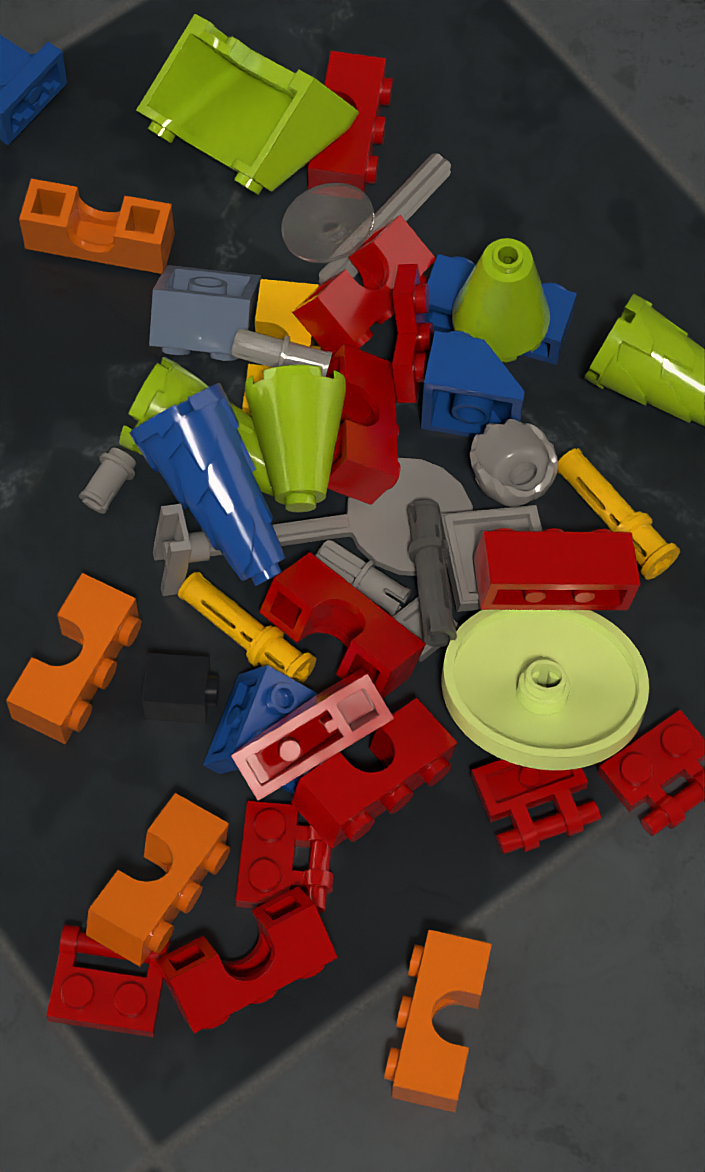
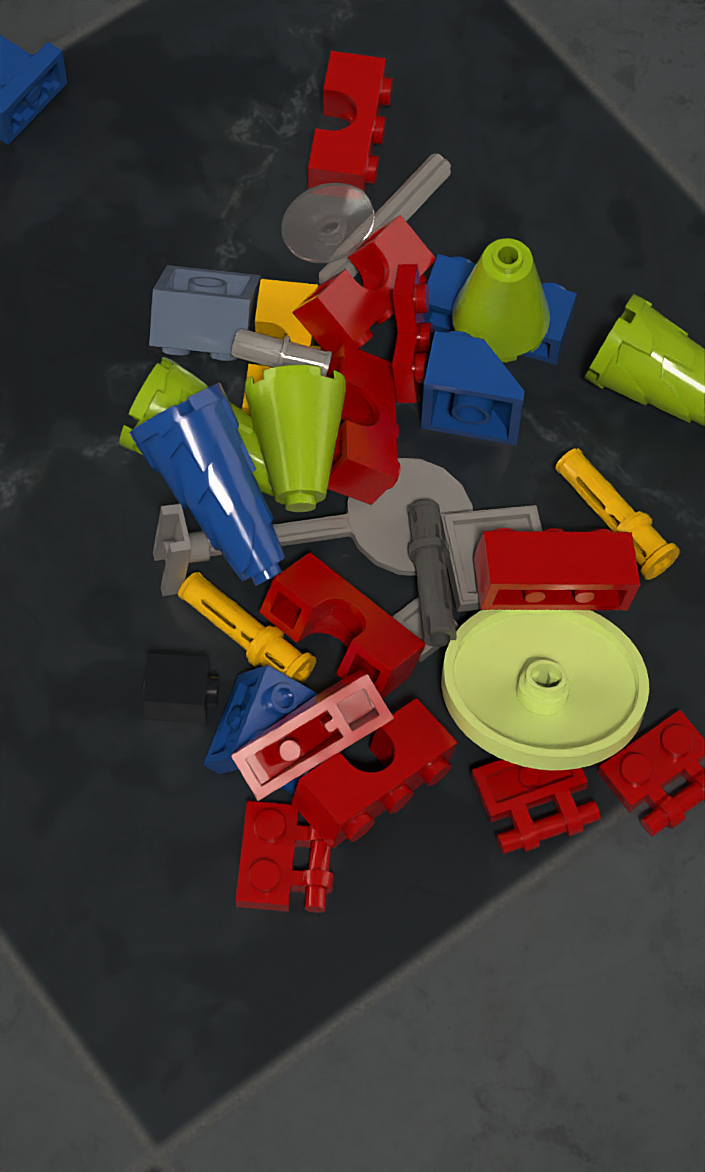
(59, 697): orange arch -> none
(63, 225): orange arch -> none
(102, 997): red plate -> none
(108, 479): light grey pin -> none
(138, 915): orange arch -> none
(243, 107): lime windscreen -> none
(288, 948): red arch -> none
(364, 576): light grey axle -> none
(447, 974): orange arch -> none
(513, 462): light grey hair -> none

